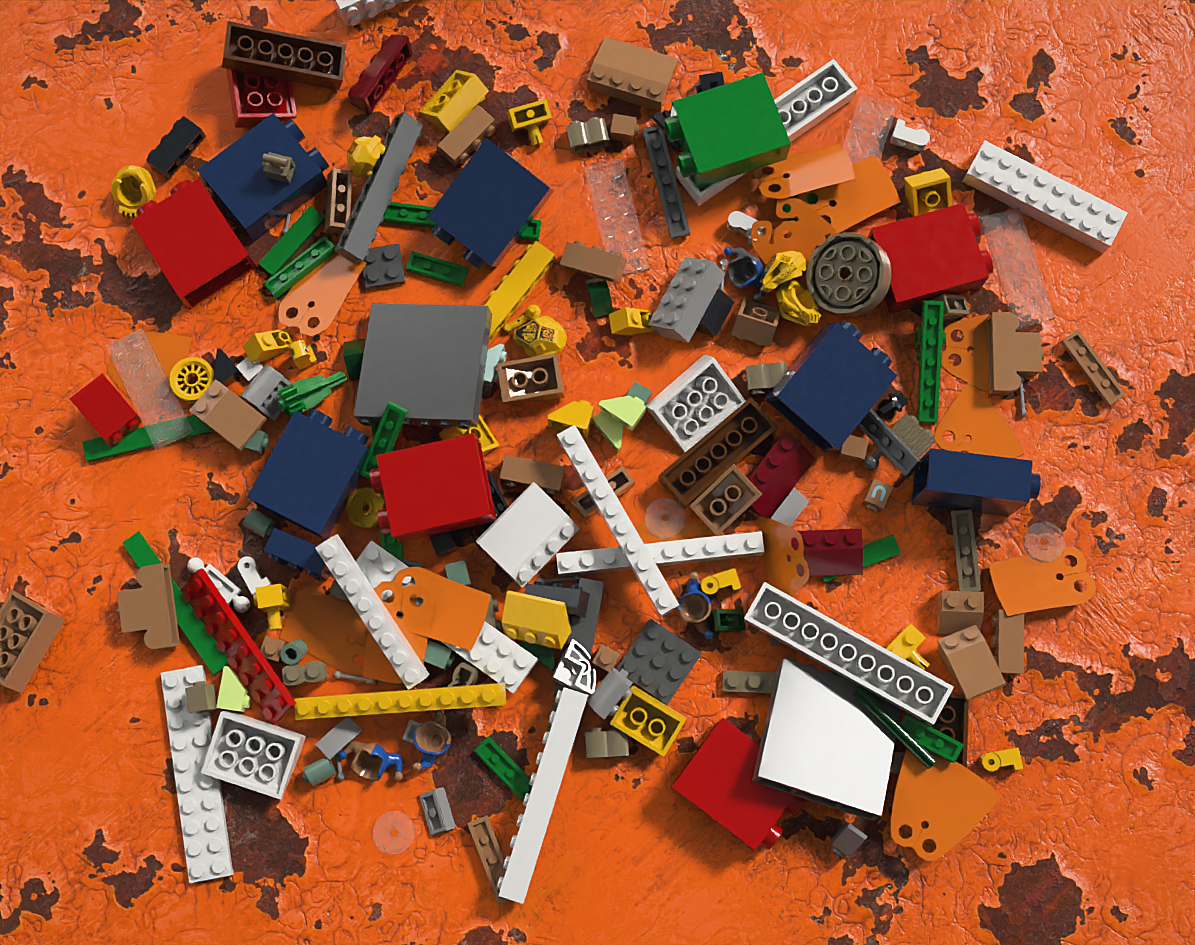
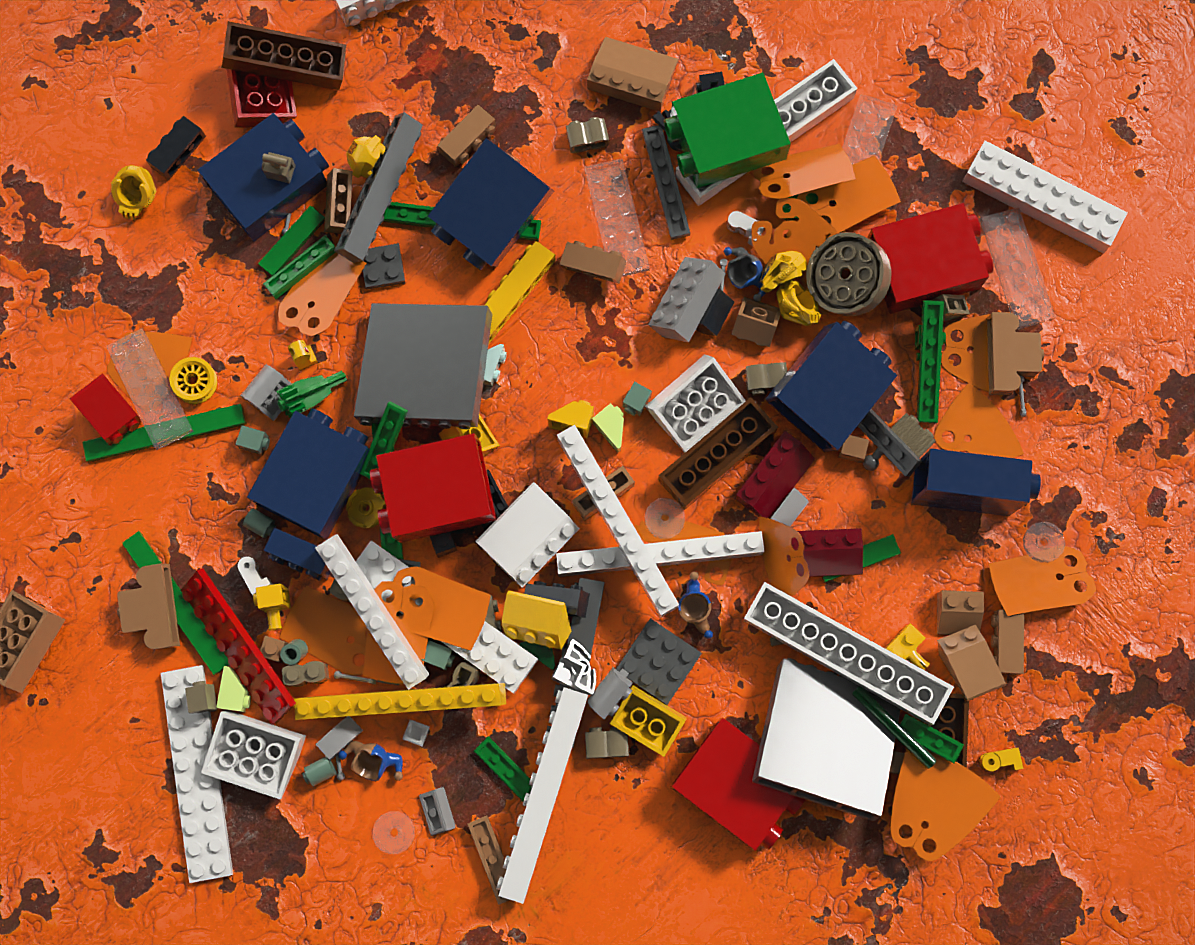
(192, 242): red brick -> none
(224, 369): black slope -> none
(224, 585): white plate -> none
(227, 414): medium nougat slope -> none
(249, 369): white tile -> none
(267, 345): yellow slope -> none
(353, 358): dark green slope -> none
(381, 73): dark red slope -> none
(432, 740): medium nougat piece -> none
(437, 269): green tile -> none
(454, 100): yellow slope -> none
(458, 572): sand green brick -> none
(525, 472): medium nougat brick -> none
(529, 118): yellow brick -> none
(531, 379): medium nougat slope -> none
(532, 312): yellow piece -> none
(541, 337): yellow helmet -> none
(575, 578): light grey hinge -> none
(599, 297): dark green slope -> none
(605, 658): medium nougat brick -> none
(624, 128): medium nougat brick -> none
(624, 410): yellowish green slope -> none
(630, 321): yellow slope -> none
(721, 580): yellow leg -> none
(725, 500): medium nougat slope -> none
(727, 620): dark green slope -> none
(748, 681): dark tan plate -> none
(847, 840): light grey slope -> none
(876, 495): medium nougat brick -> none
(897, 400): black piece -> none
(908, 137): white leg -> none
(928, 191): yellow slope -> none
(965, 550): dark tan plate -> none
(1093, 367): medium nougat plate -> none

